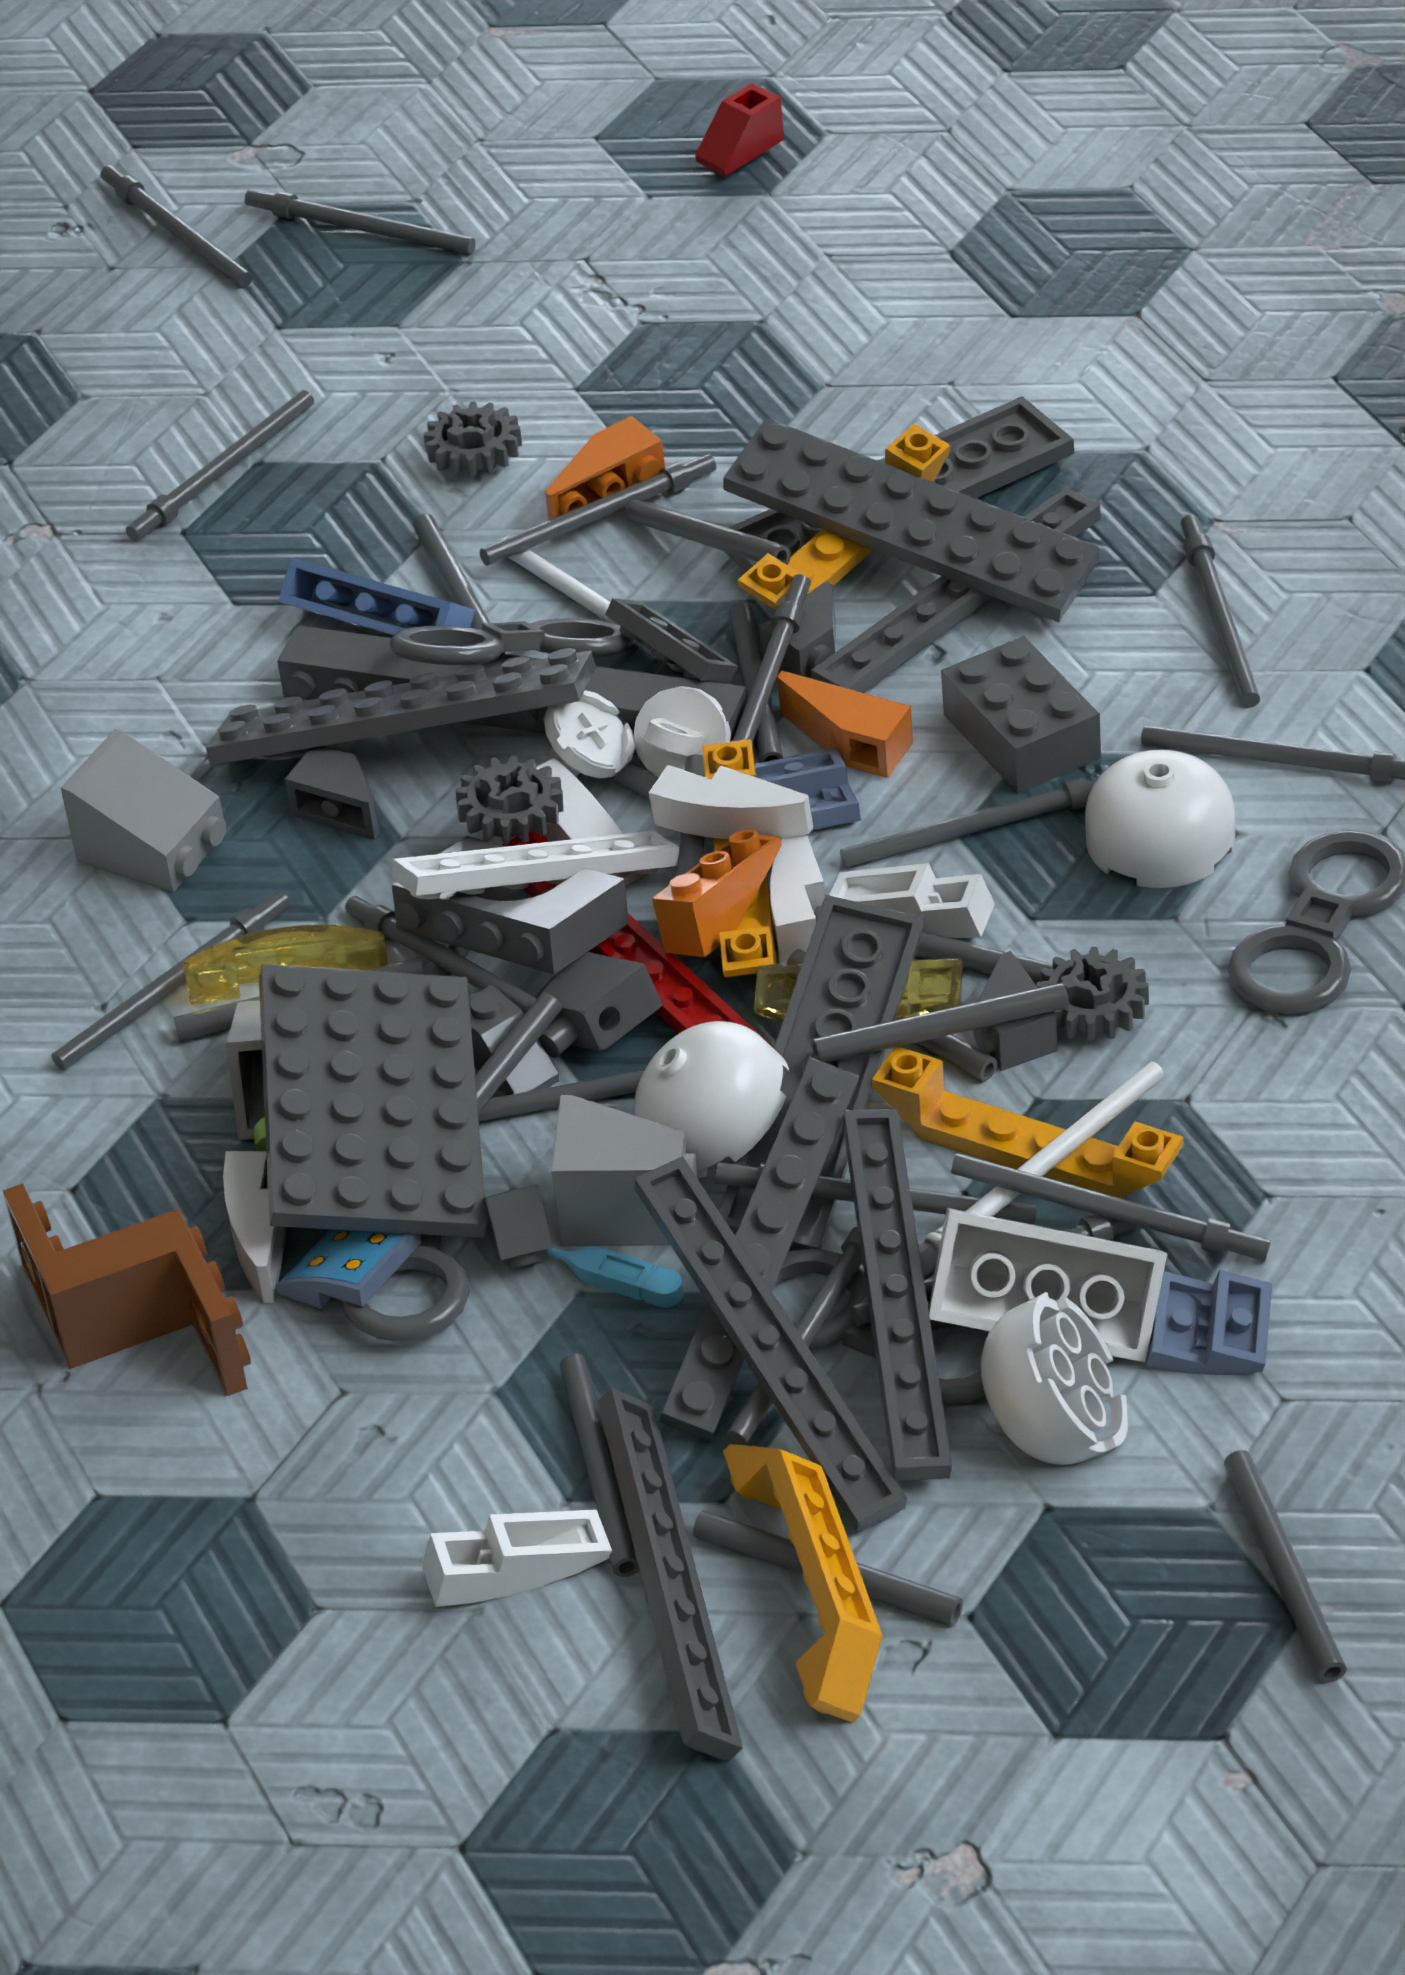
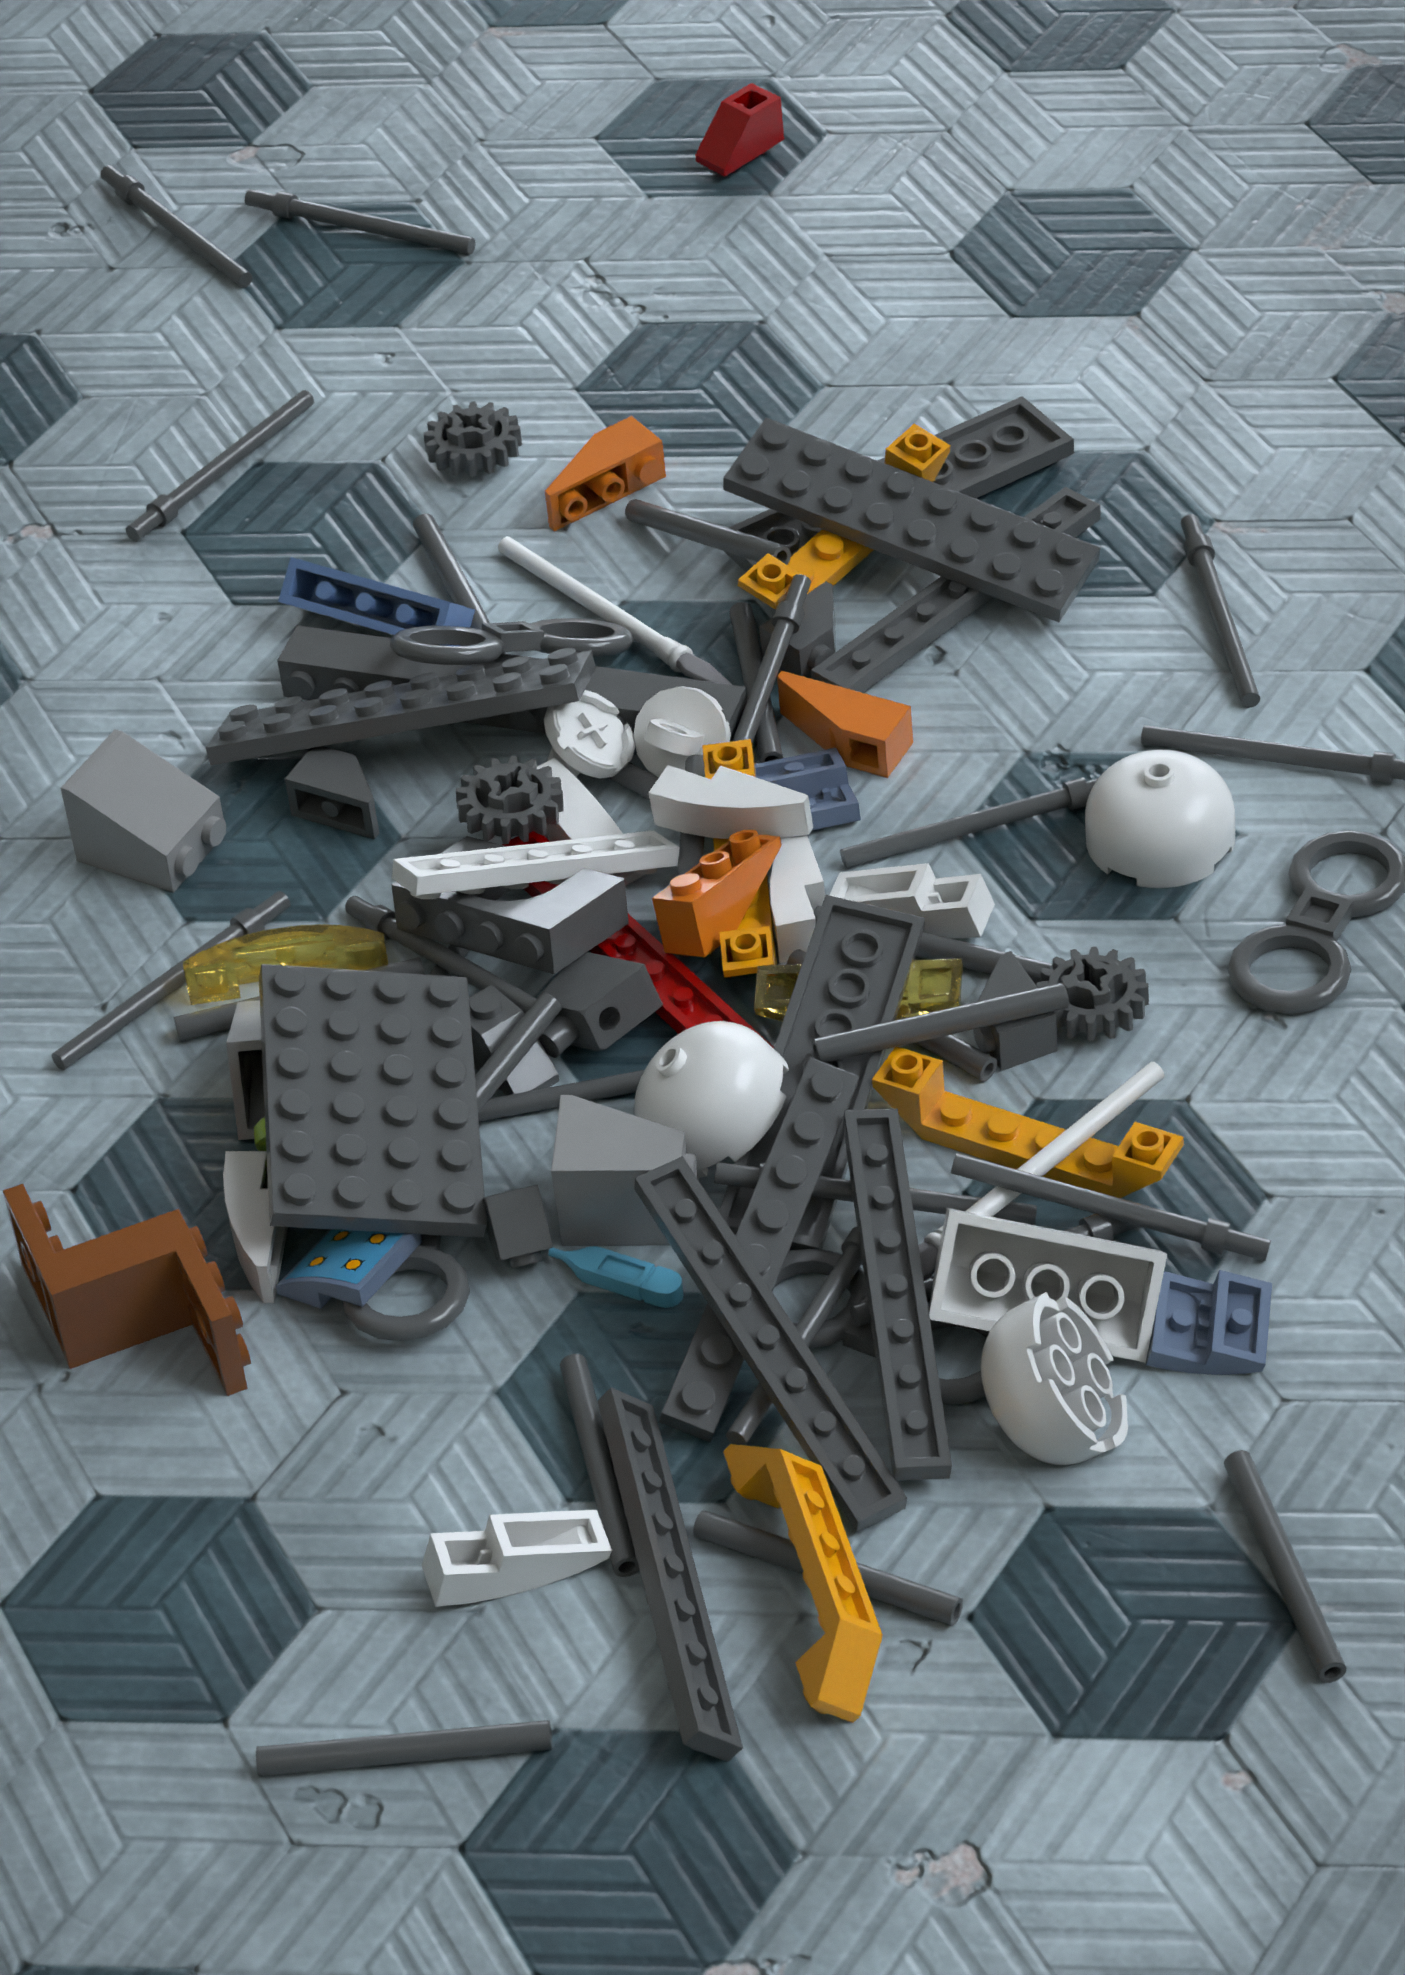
(404, 1748): none -> dark grey piece
(670, 479): dark grey bar -> none
(670, 641): dark grey plate -> none
(1021, 714): dark grey brick -> none

